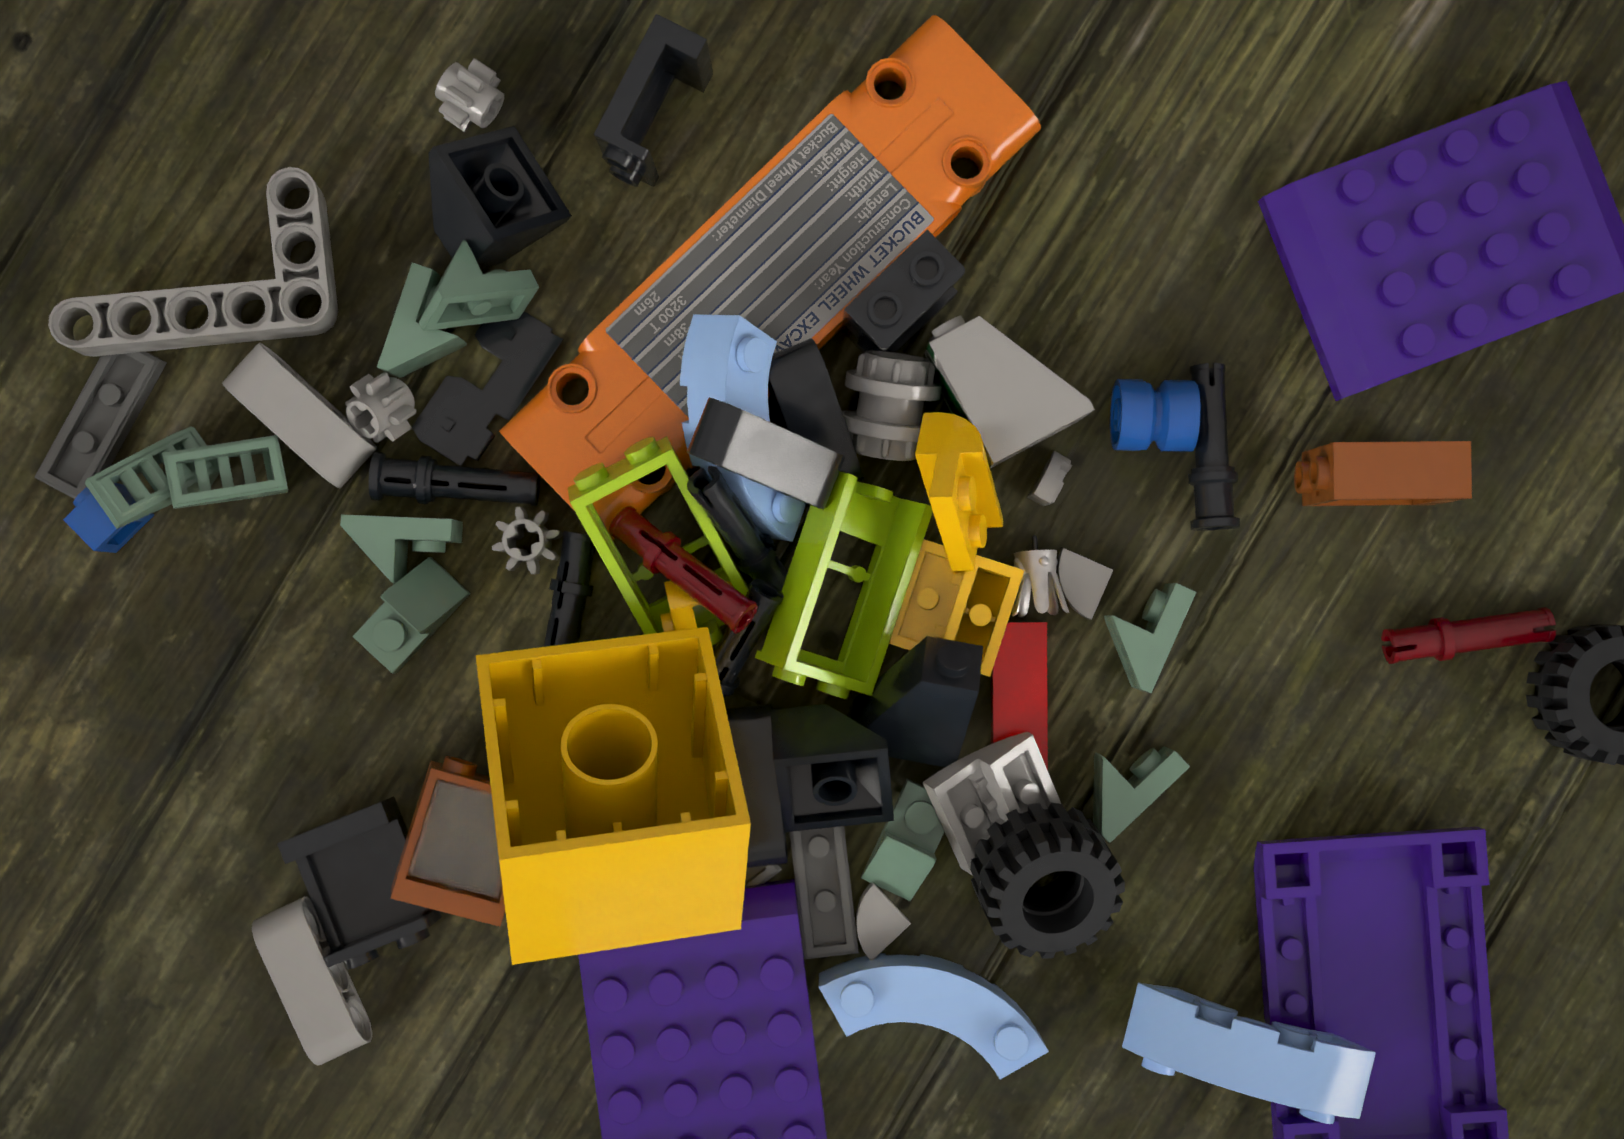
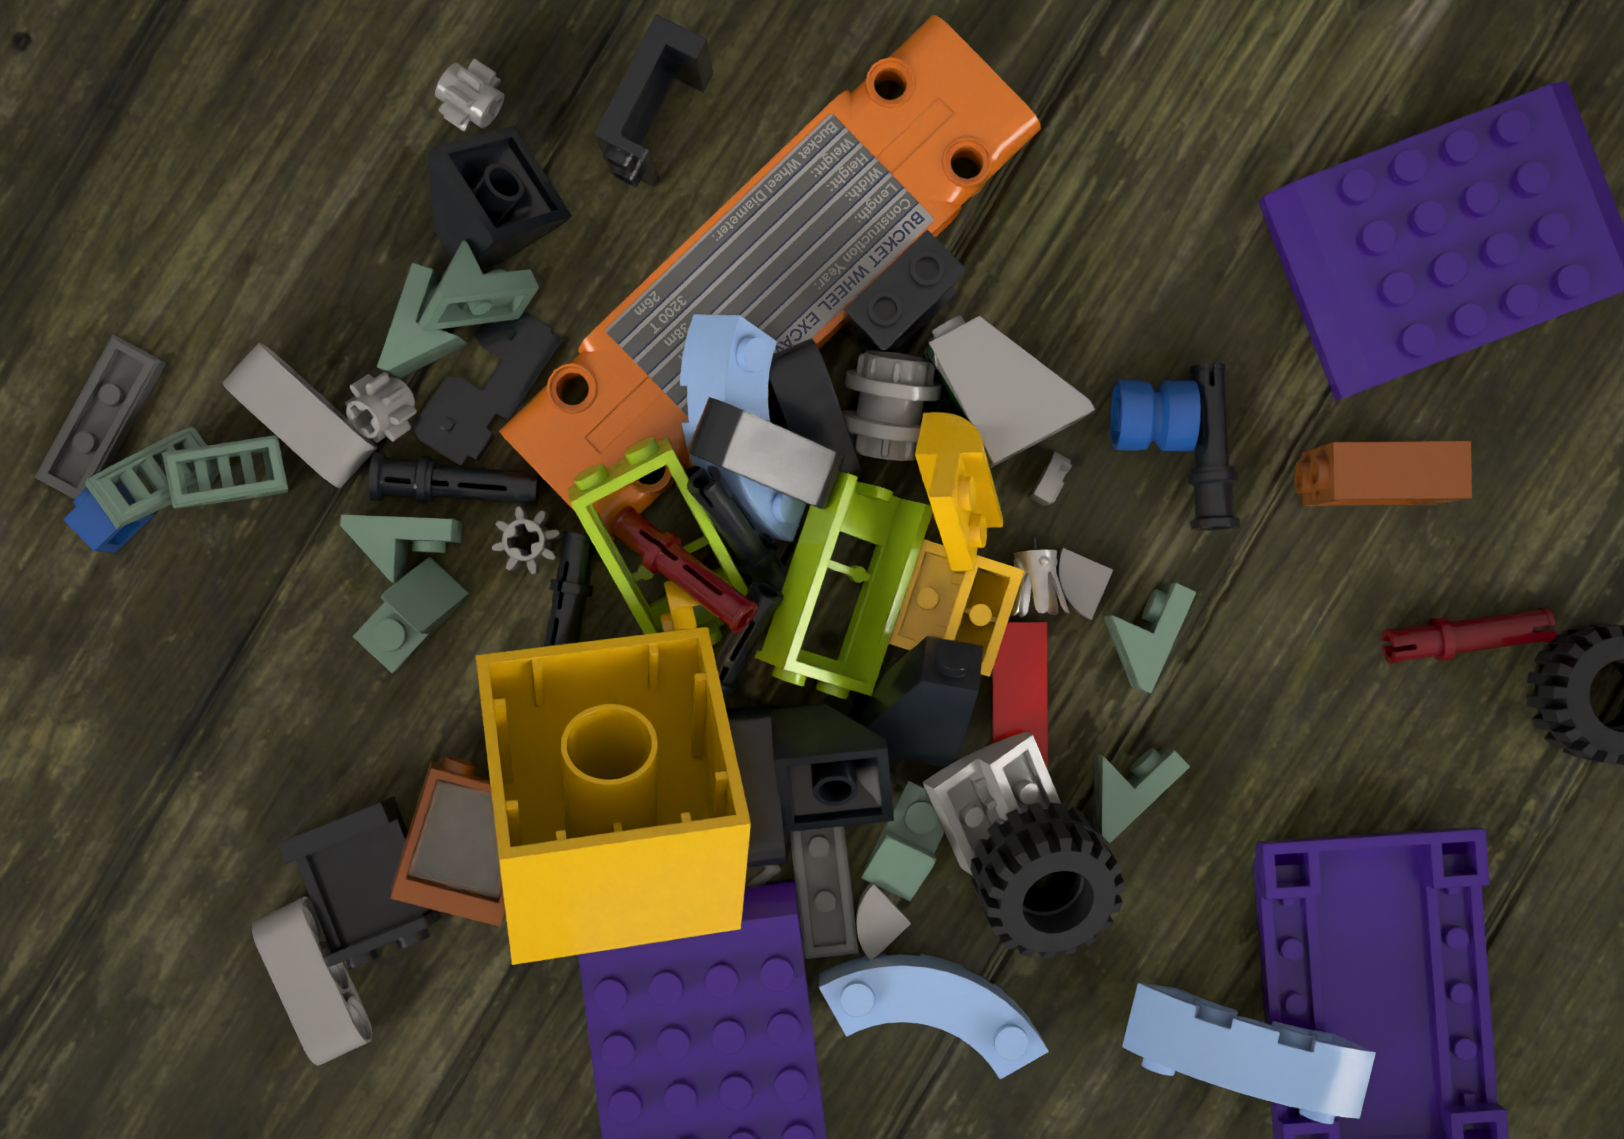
(224, 301): light grey beam -> none

